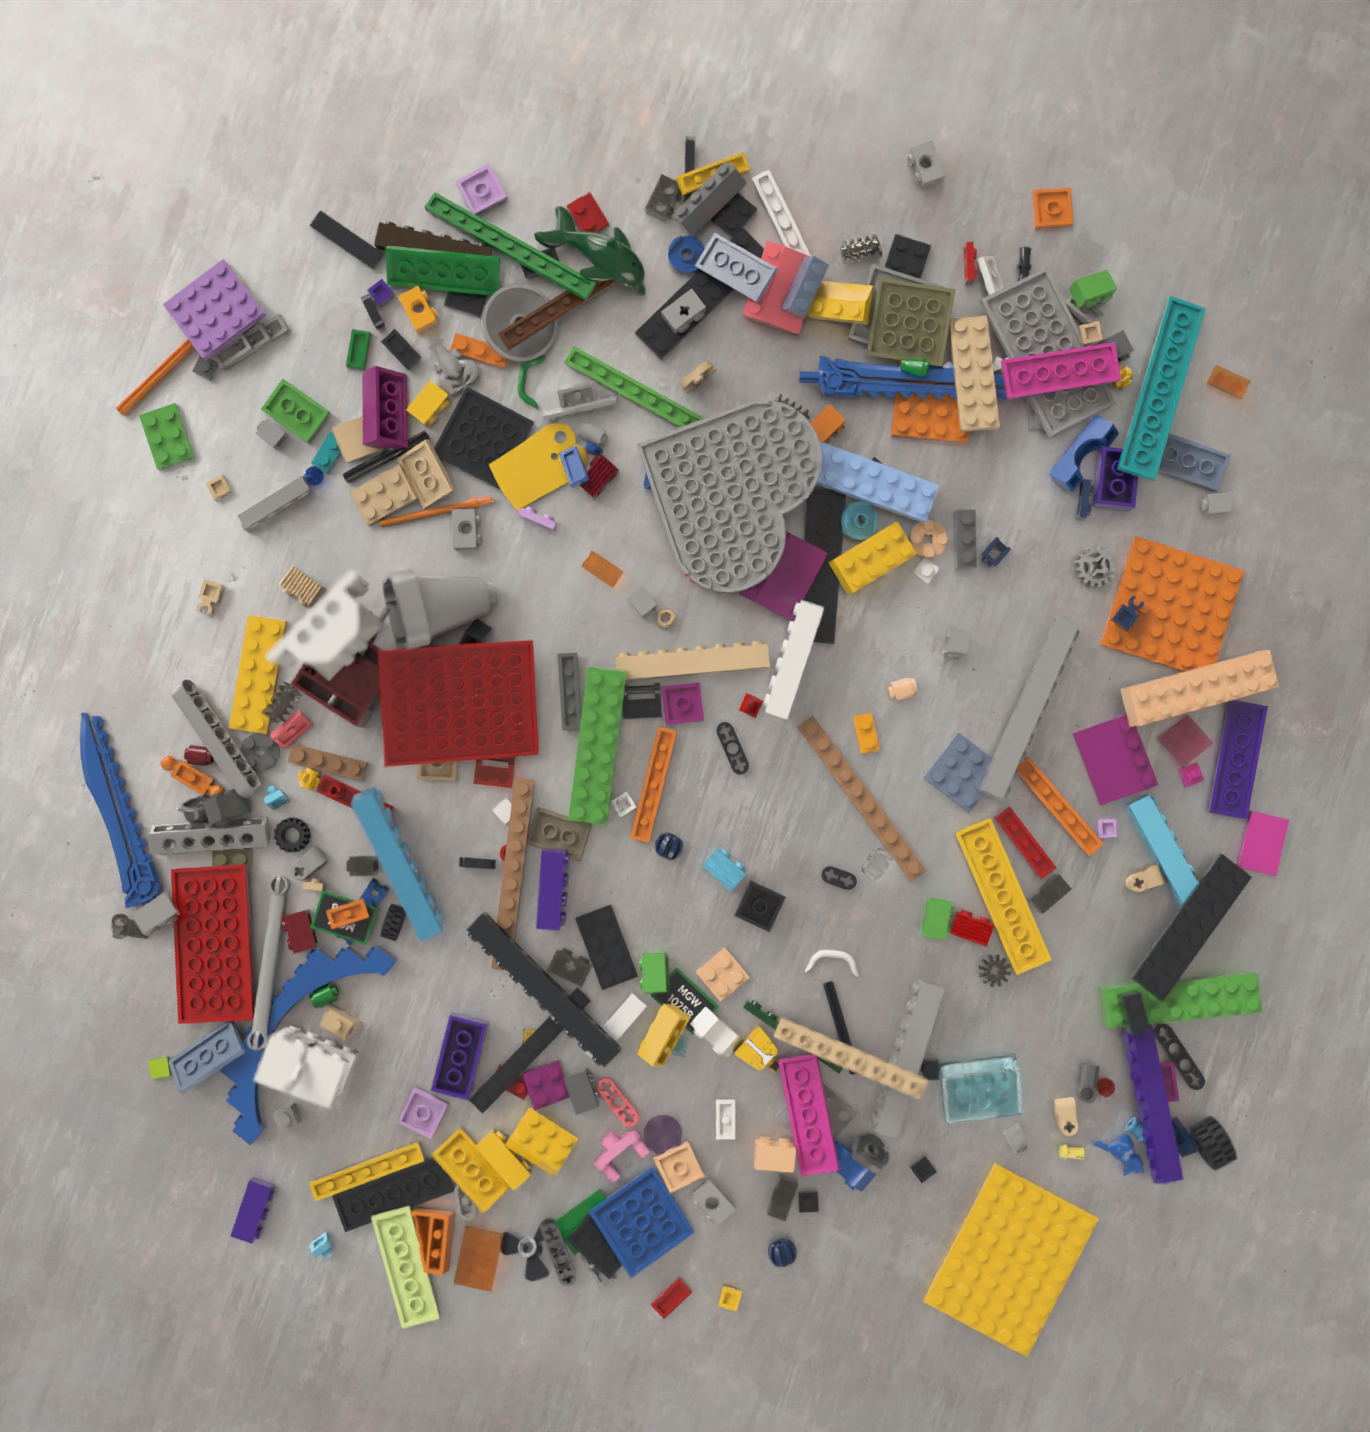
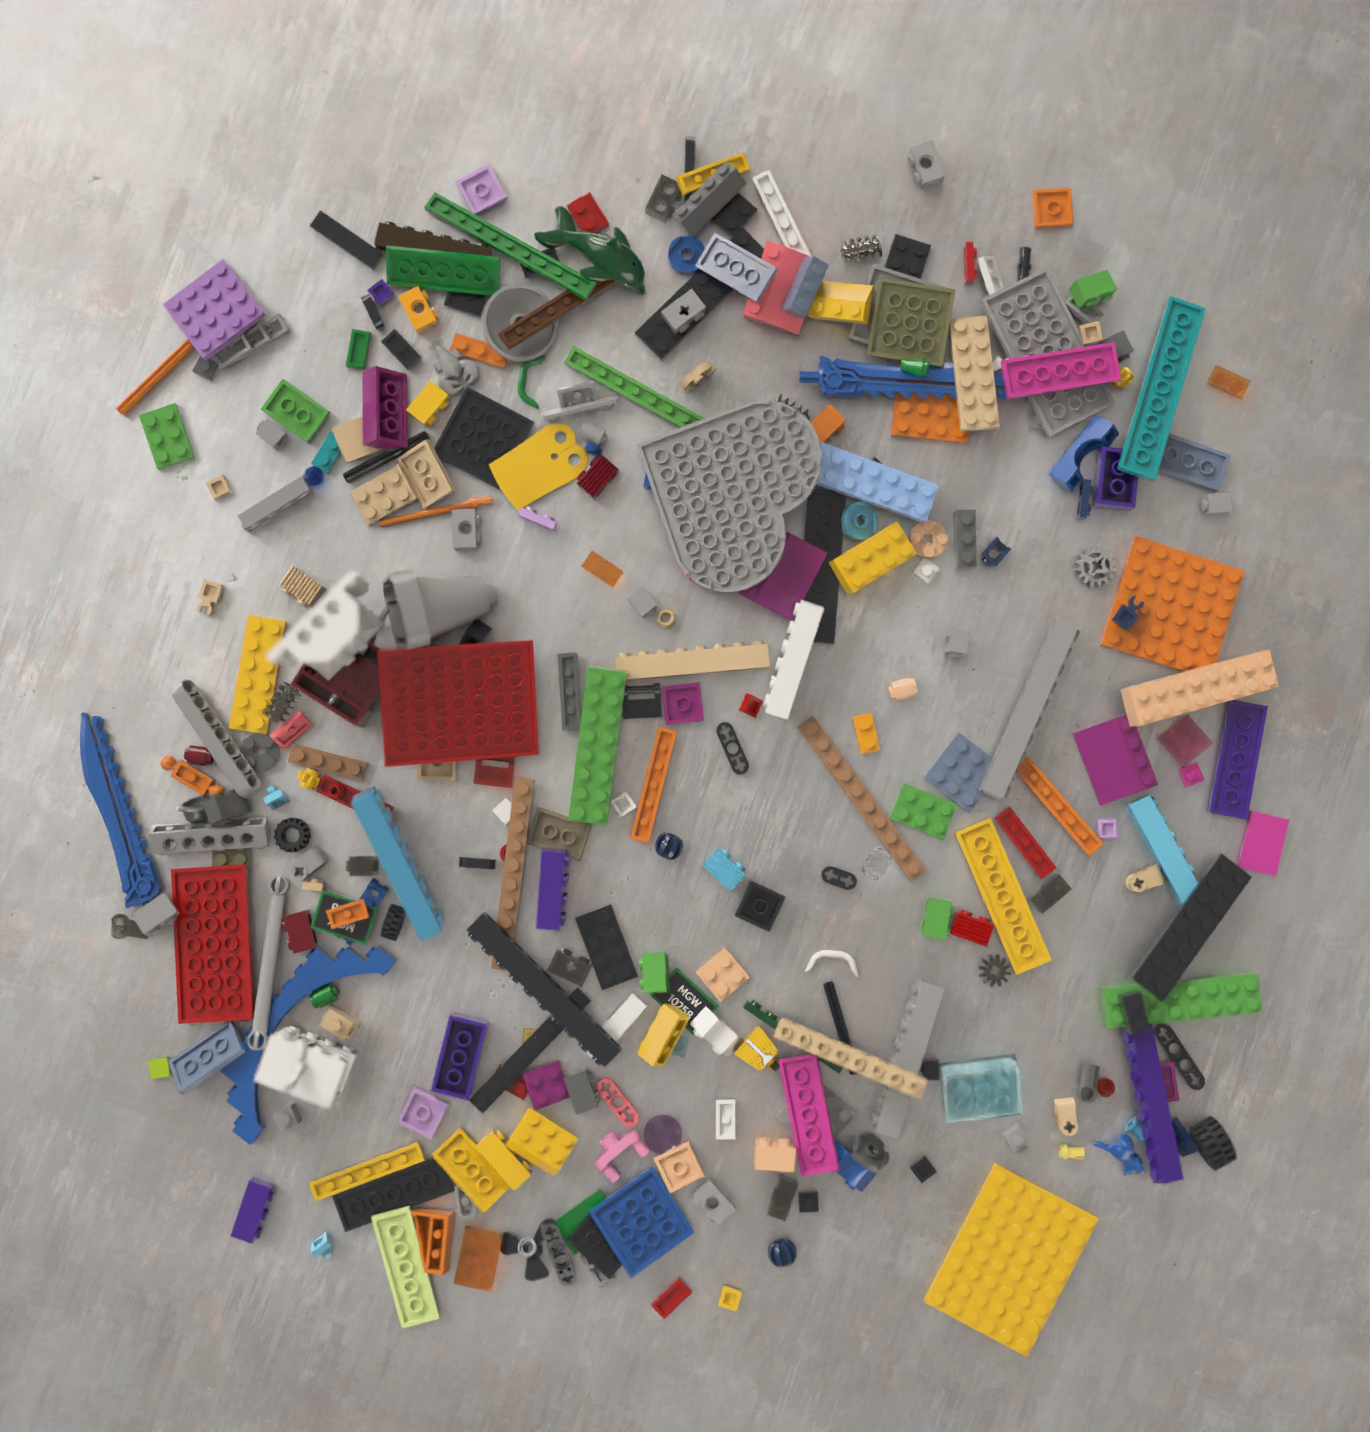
(574, 466): tile -> none
(923, 811): none -> bright green plate

